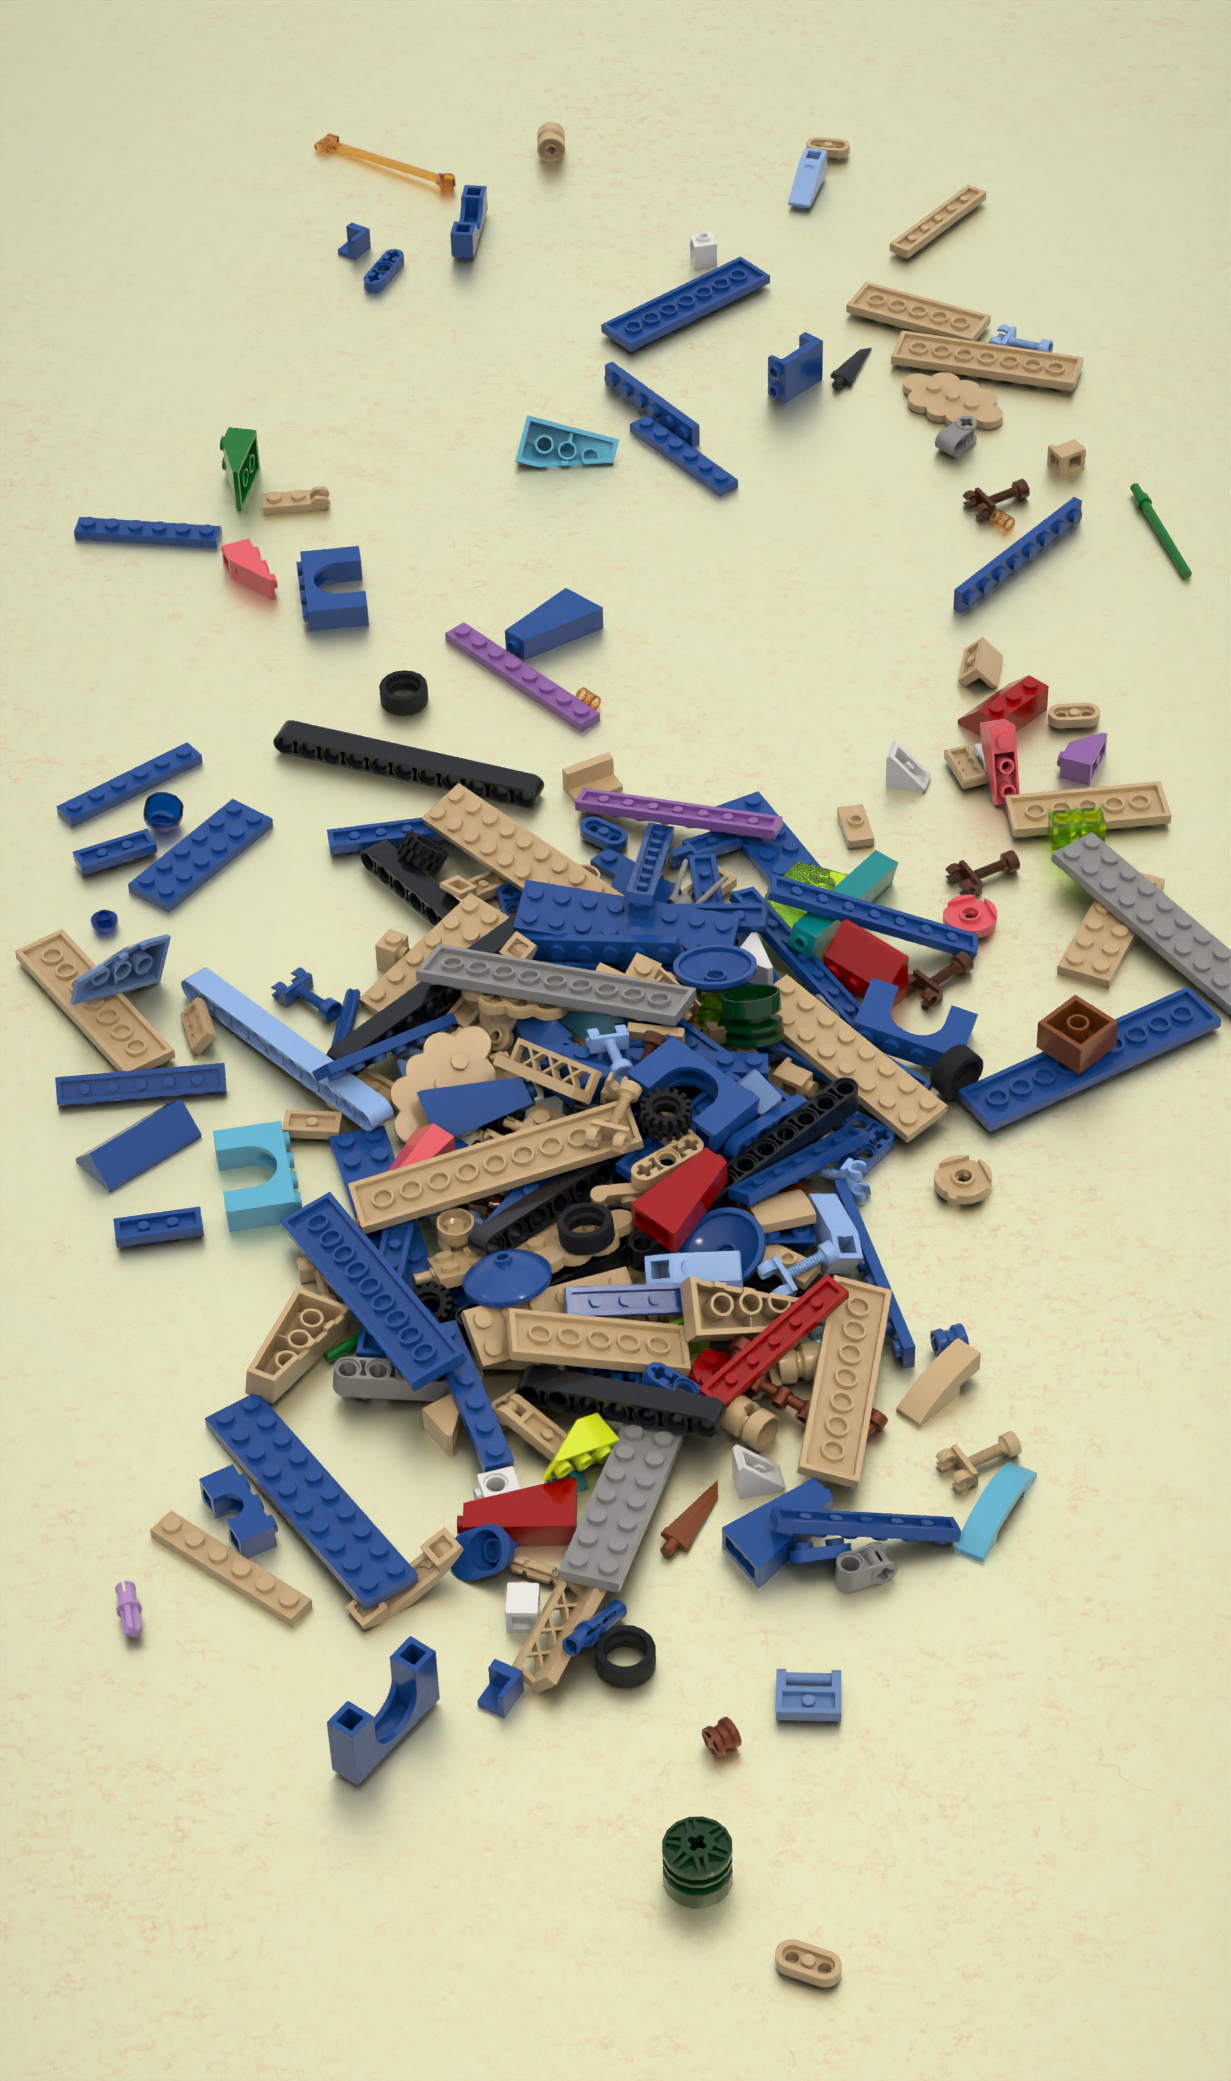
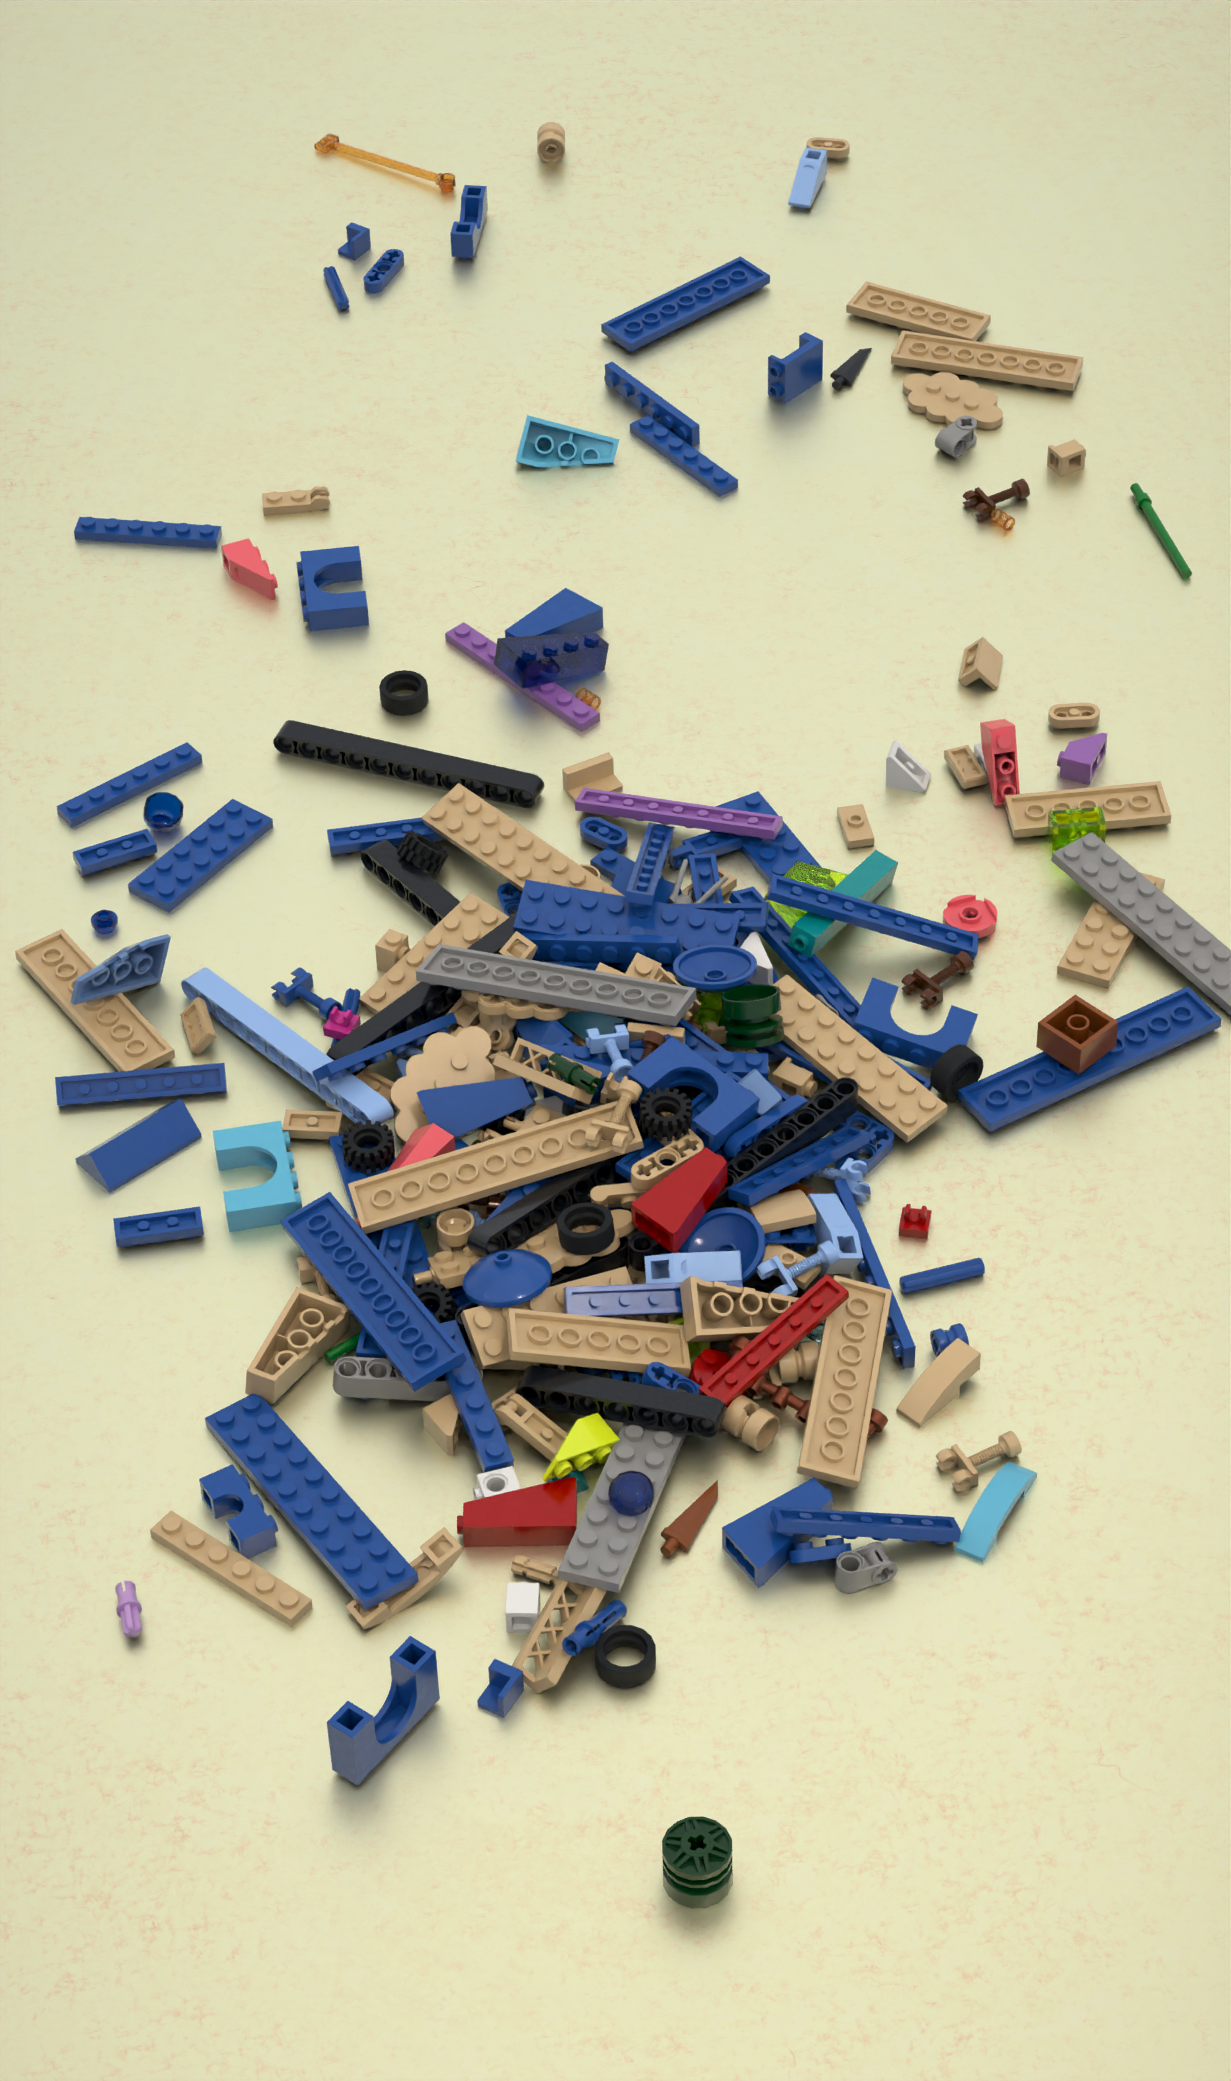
(240, 462): green slope -> none
(336, 288): none -> blue axle
(340, 1023): none -> dark pink tile
(365, 1135): none -> black tyre
(482, 886): tan slope -> none
(484, 1553): blue piece -> none
(550, 658): none -> clear blue wedge
(573, 1073): none -> dark green pin
(631, 1493): none -> clear blue hair
(703, 250): white brick -> none
(721, 1737): copper wheel -> none
(755, 1474): white slope -> none
(805, 1700): medium blue plate -> none
(809, 1963): tan plate -> none
(859, 955): red slope -> none
(915, 1222): none -> red tile
(937, 221): tan plate -> none
(942, 1275): none -> blue axle
(959, 1192): tan plate -> none
(972, 879): reddish brown bar -> none
(1011, 340): light blue bar -> none
(1016, 702): red slope -> none
(1017, 555): blue plate -> none

